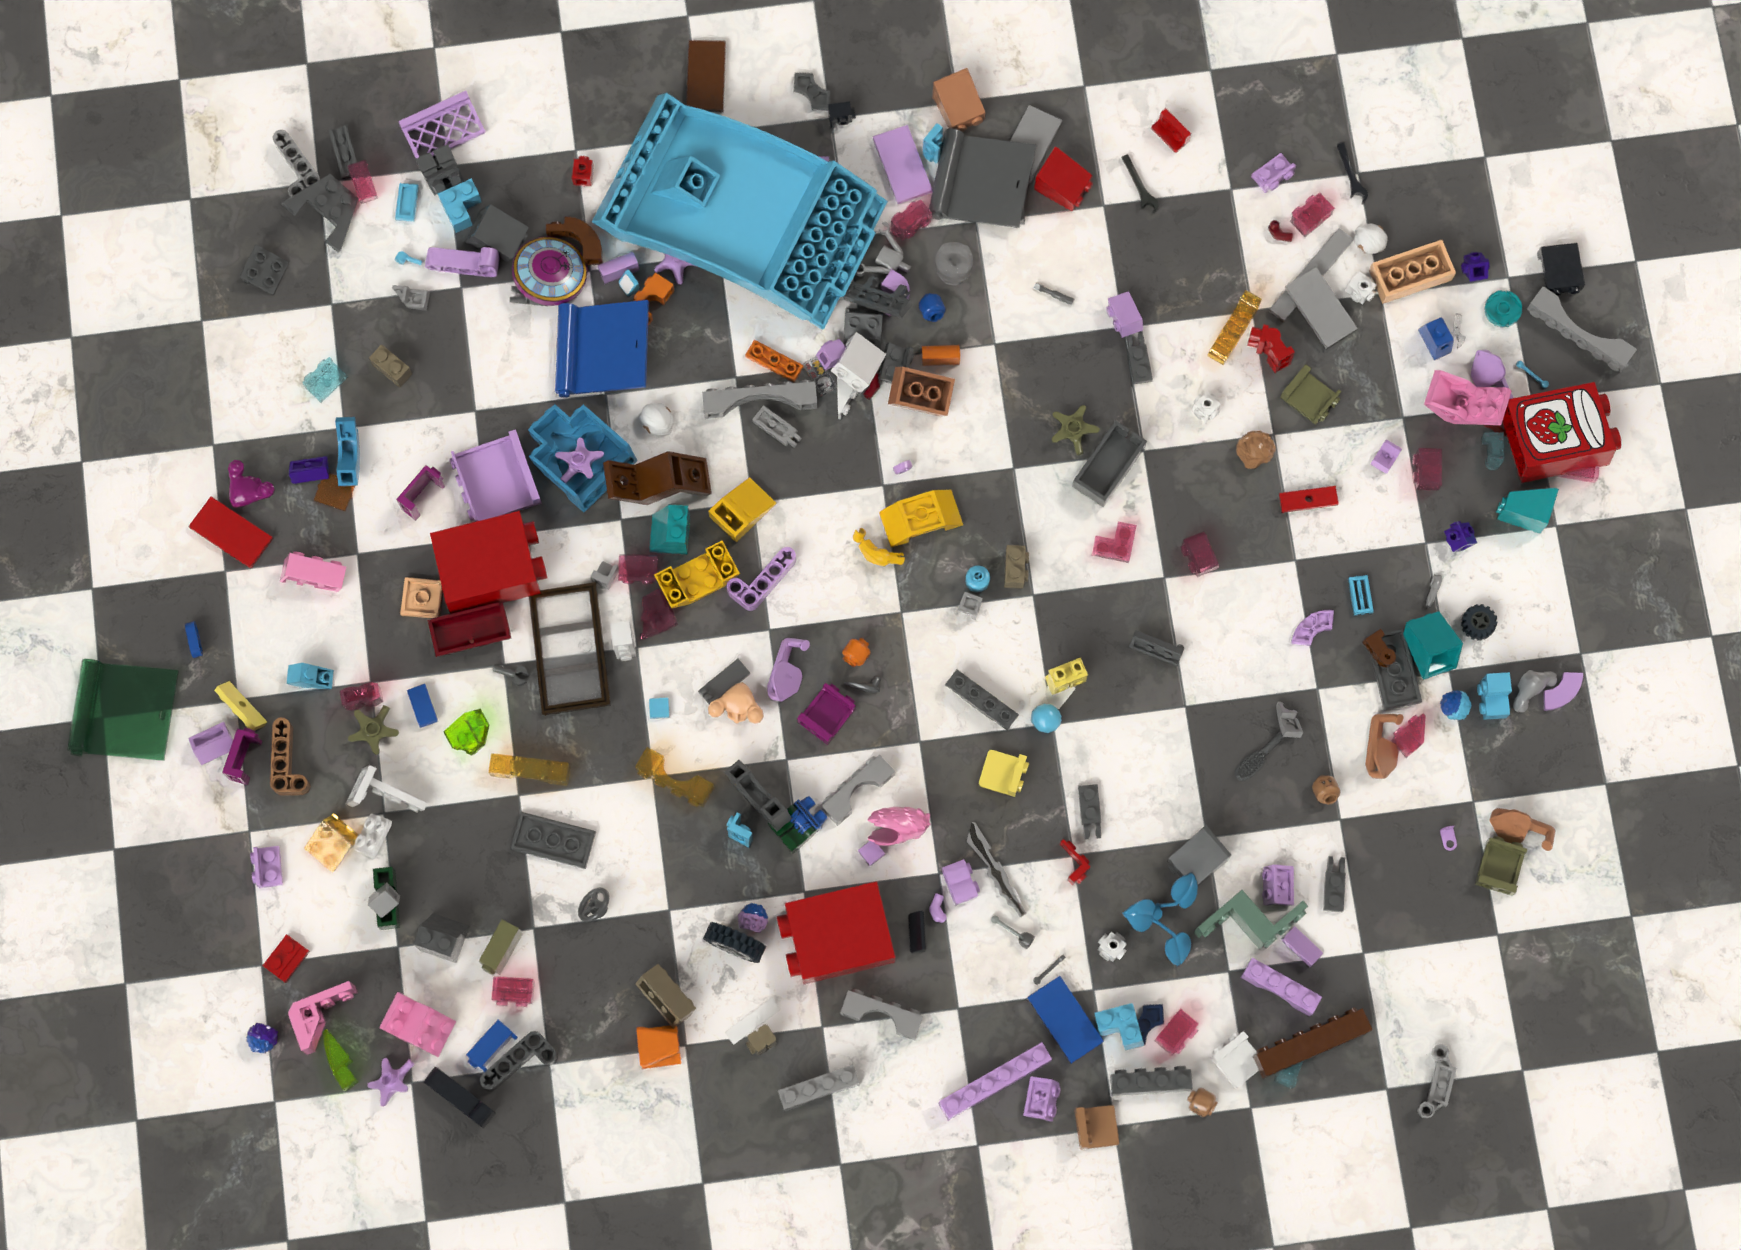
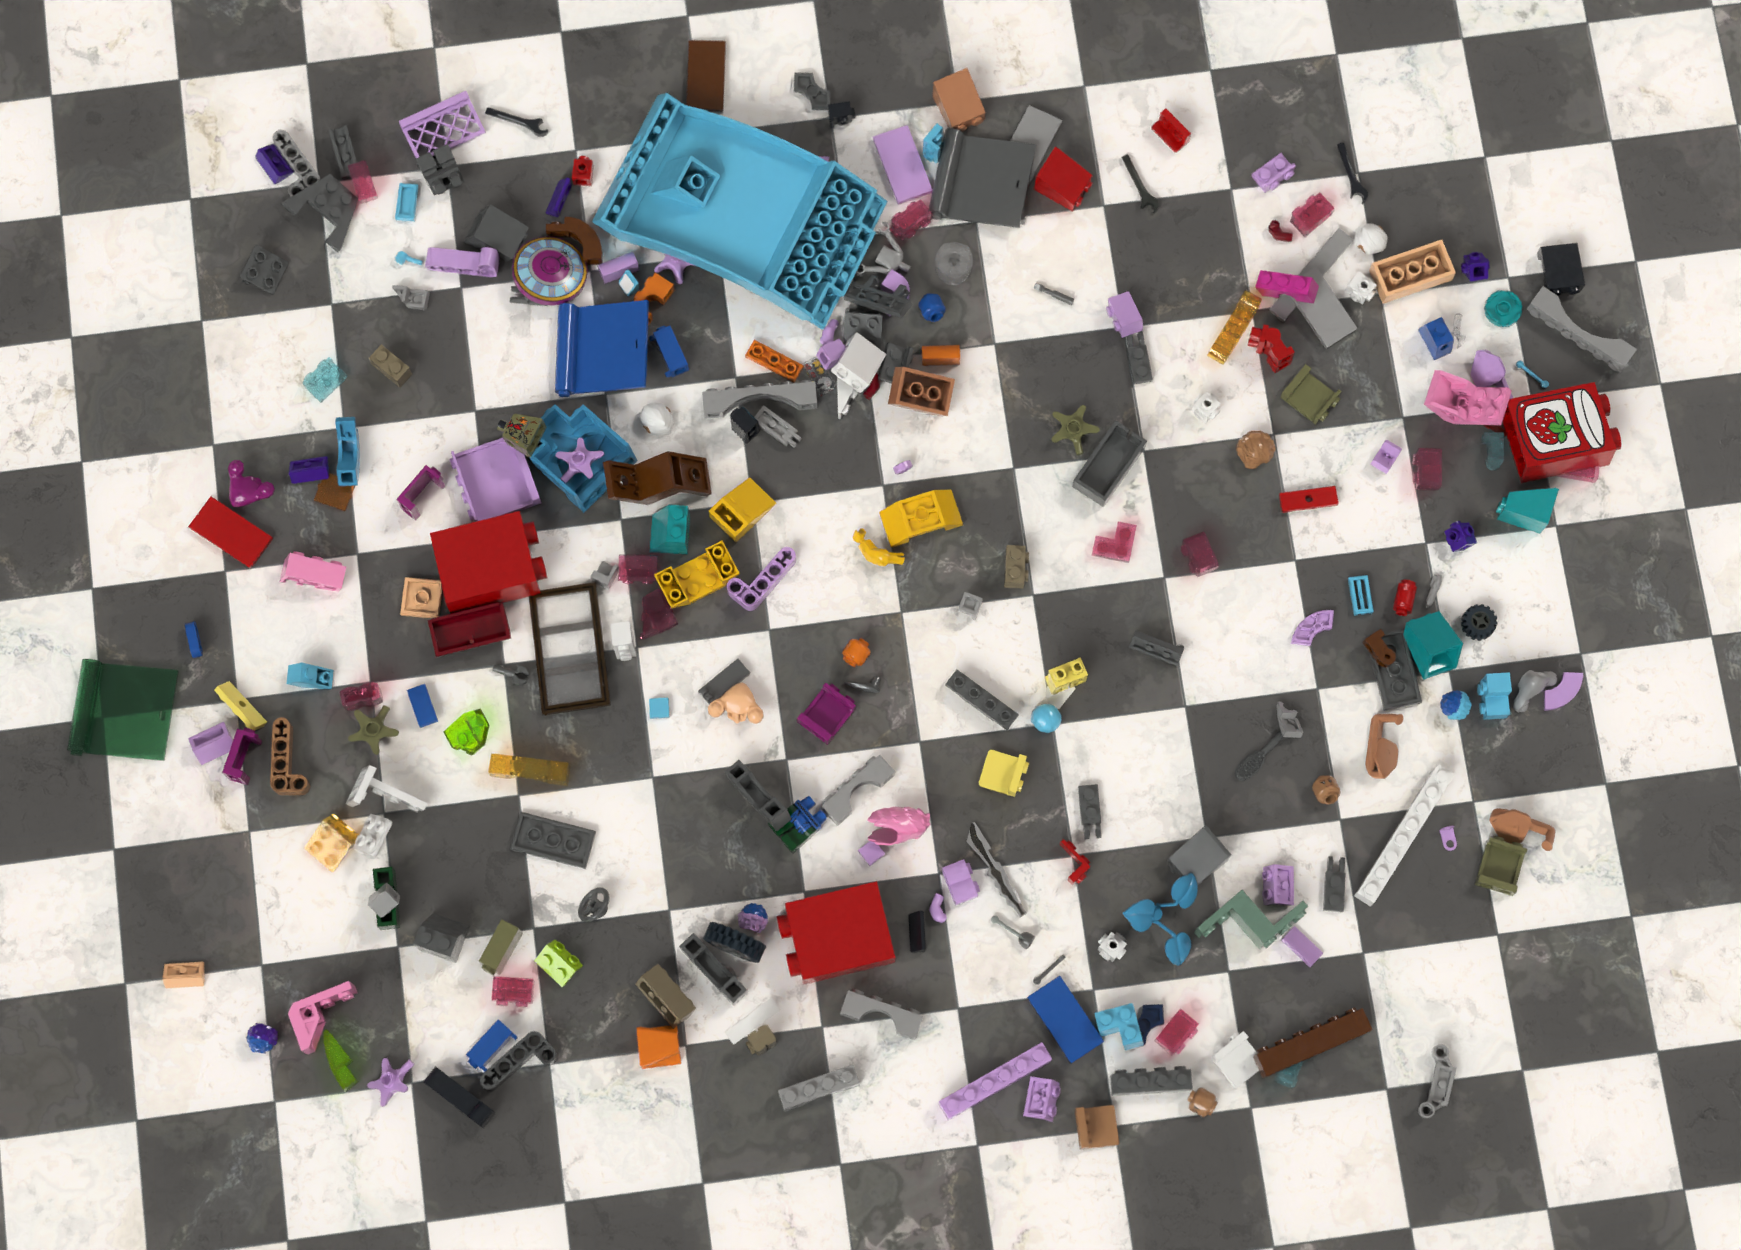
(183, 975): none -> light nougat slope
(267, 866): lavender bracket -> none
(273, 163): none -> dark purple slope
(286, 958): red plate -> none
(417, 1024): bright pink bracket -> none
(457, 200): medium azure brick -> none
(522, 432): none -> olive torso
(531, 124): none -> black piece
(558, 962): none -> lime bracket
(559, 197): none -> dark purple slope
(670, 351): none -> blue brick
(696, 789): clear yellow arch -> none
(713, 969): none -> dark grey arch
(739, 833): medium azure bracket -> none
(744, 424): none -> black brick
(785, 677): lavender piece -> none
(828, 332): none -> lavender arm
(978, 584): medium azure head -> none
(1275, 982): lavender arch -> none
(1299, 287): none -> dark pink arch
(1404, 835): none -> white brick
(1405, 597): none -> red head
(1410, 737): clear pink slope -> none

